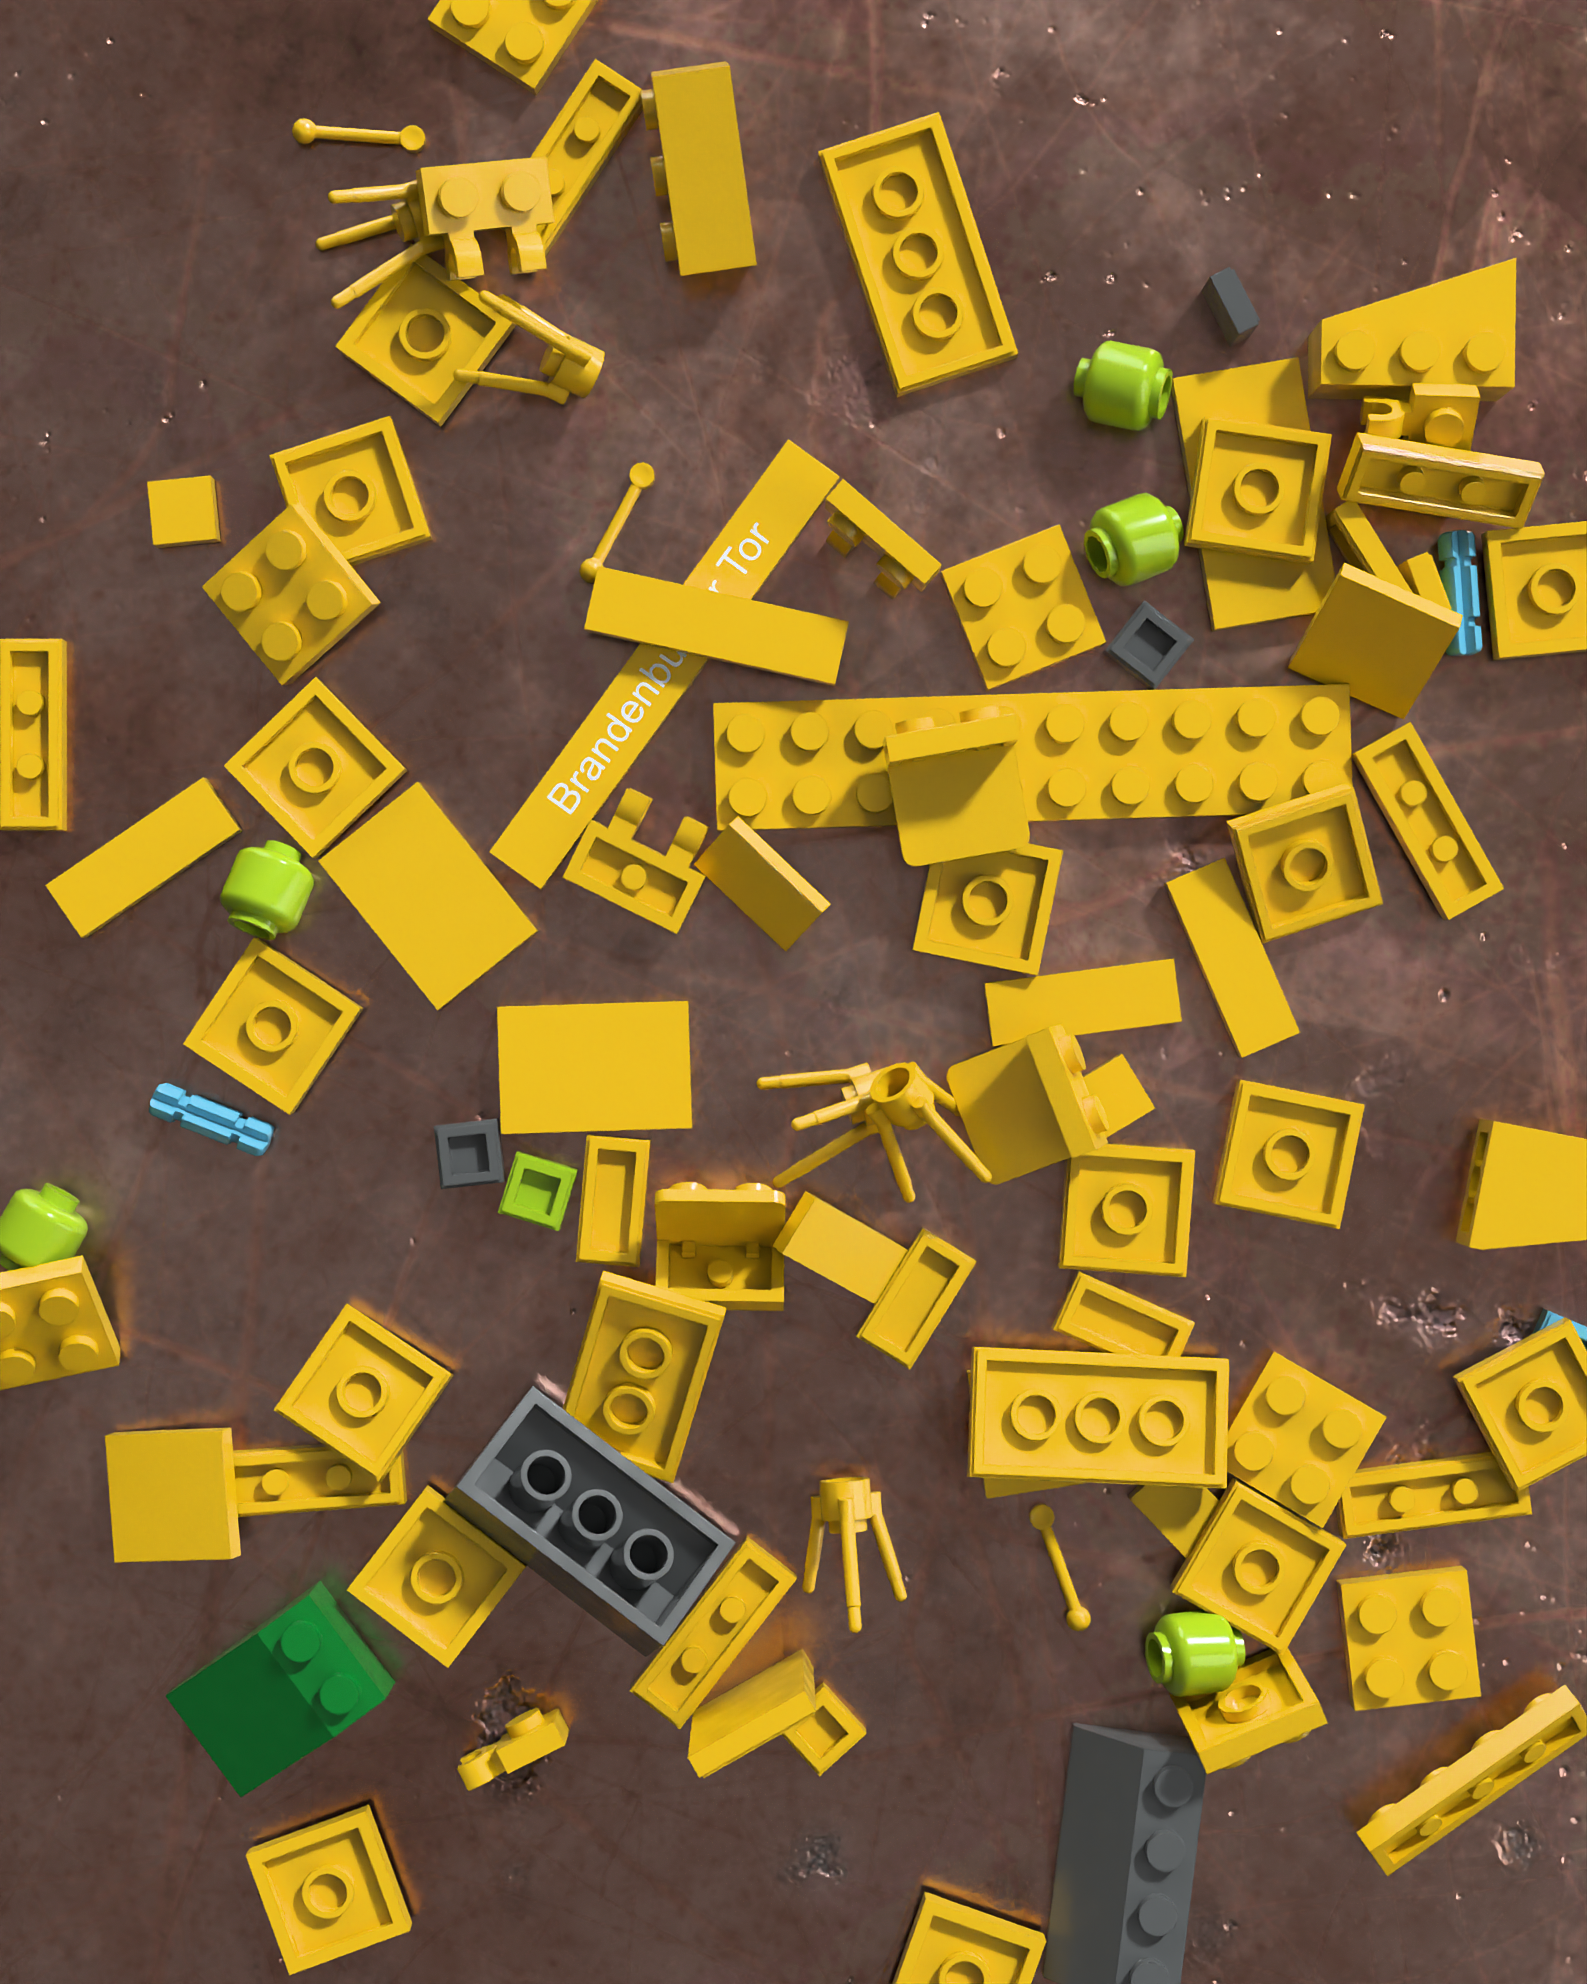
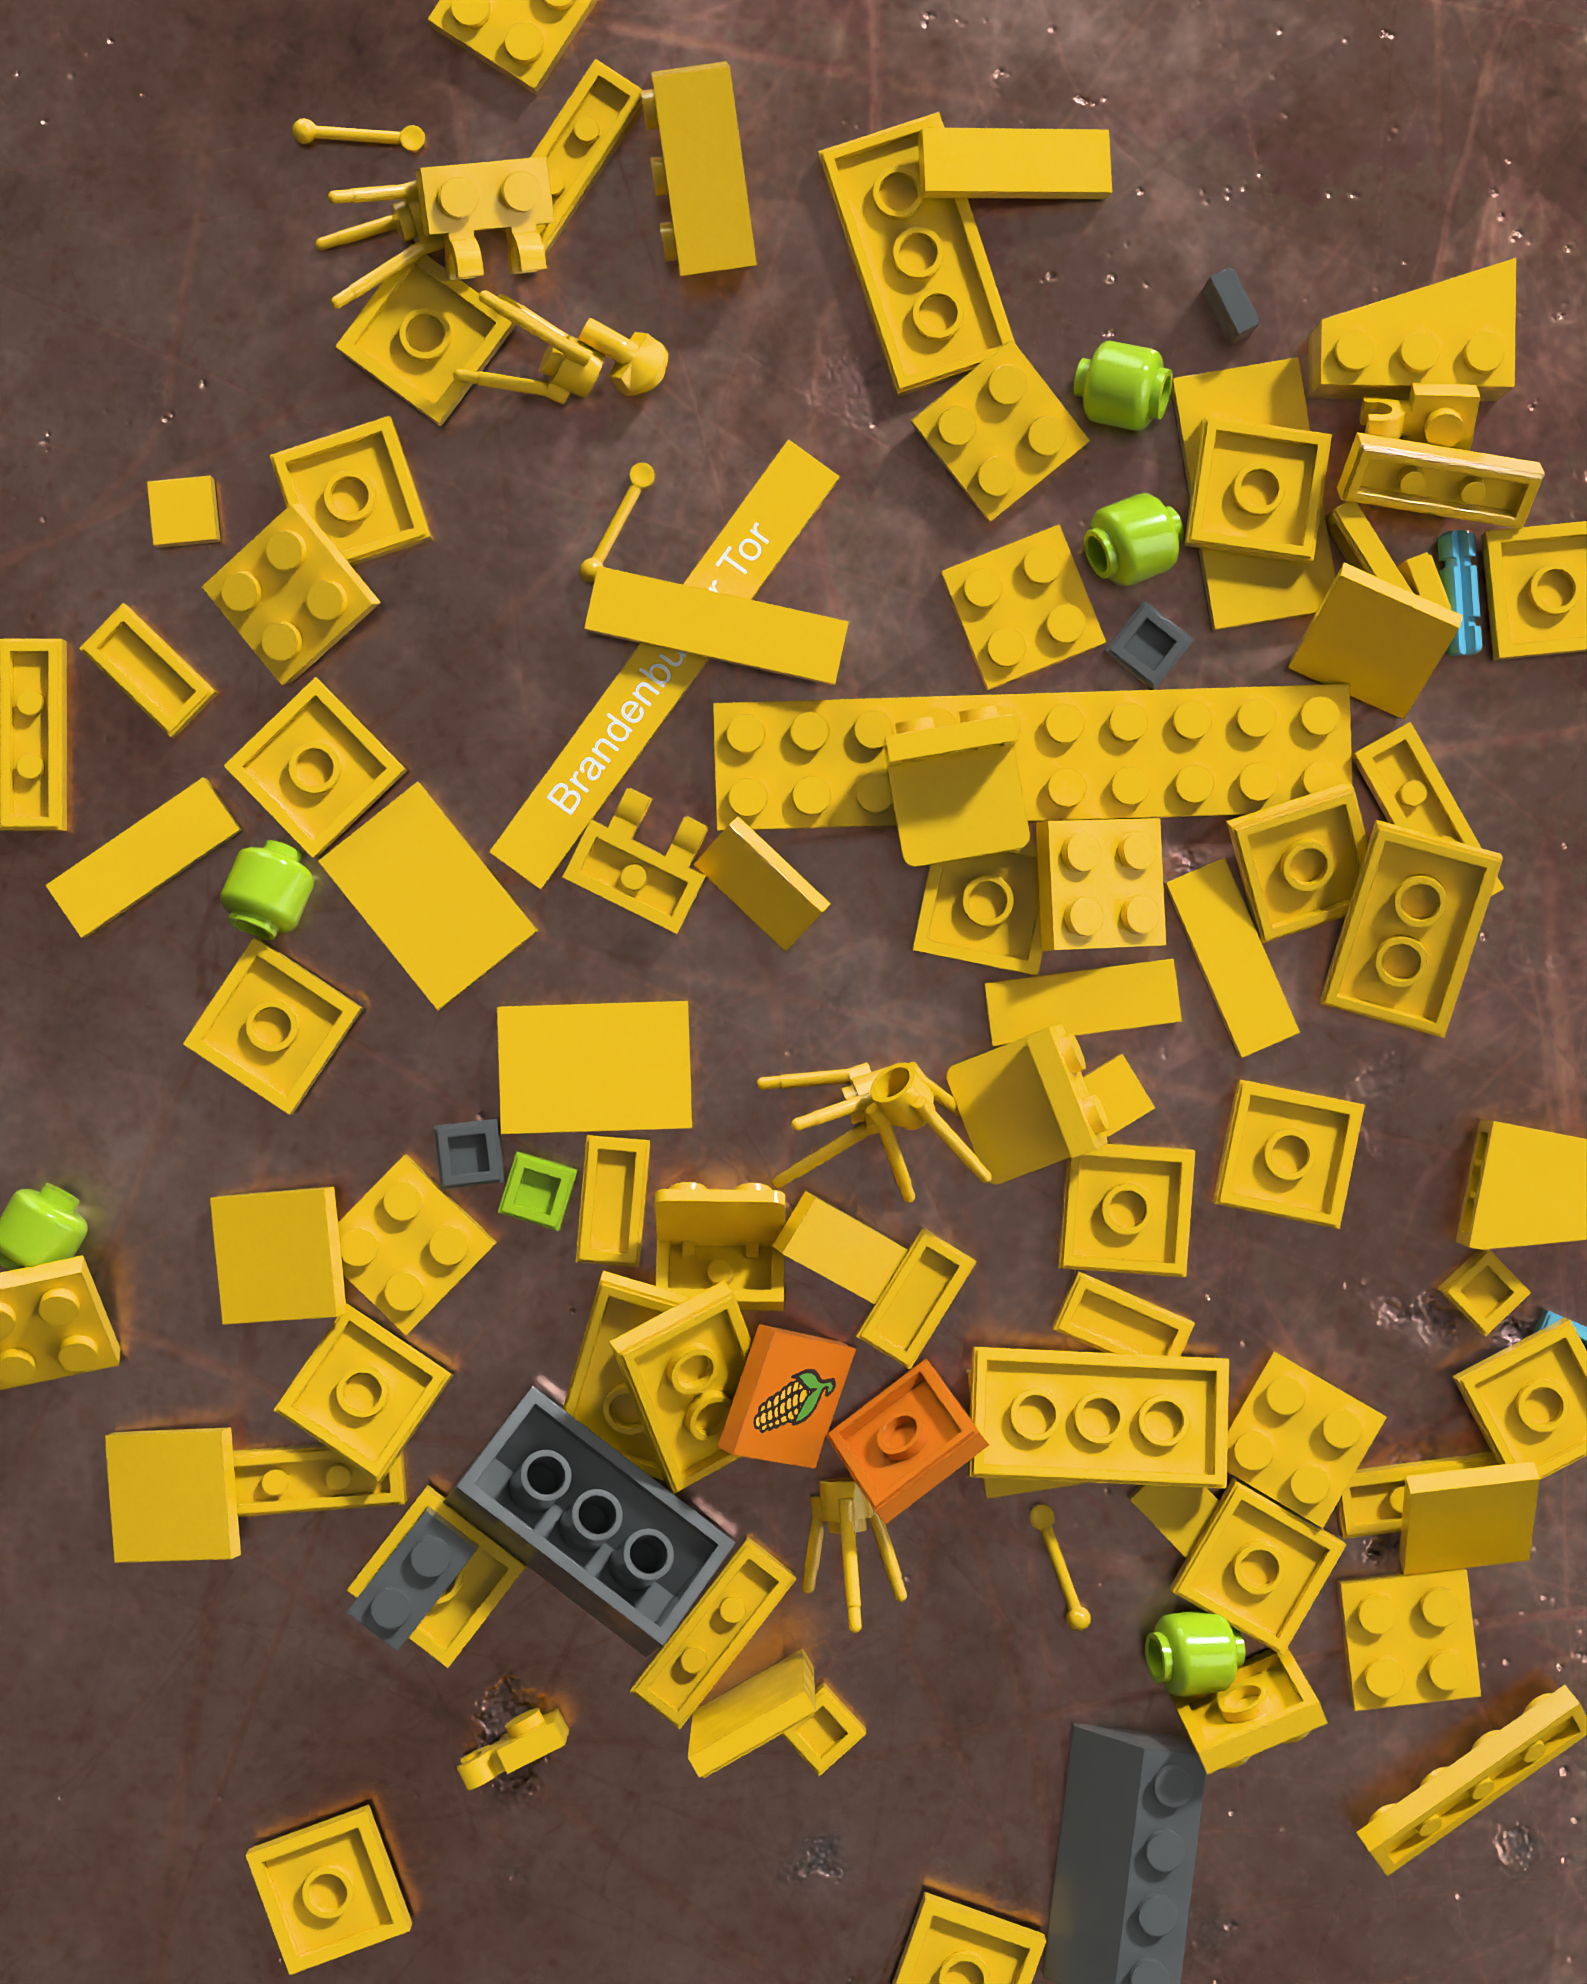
(148, 670): none -> yellow tile
(211, 1119): medium azure axle -> none
(278, 1255): none -> yellow tile
(282, 1690): green slope -> none
(408, 1244): none -> yellow plate
(413, 1579): none -> dark grey plate
(638, 360): none -> yellow plate
(684, 1379): none -> yellow tile
(786, 1397): none -> orange tile
(859, 520): yellow plate -> none
(906, 1441): none -> orange tile
(999, 430): none -> yellow plate
(1014, 163): none -> yellow tile
(1100, 884): none -> yellow plate
(1410, 928): none -> yellow tile
(1468, 1517): none -> yellow tile
(1483, 1291): none -> yellow tile

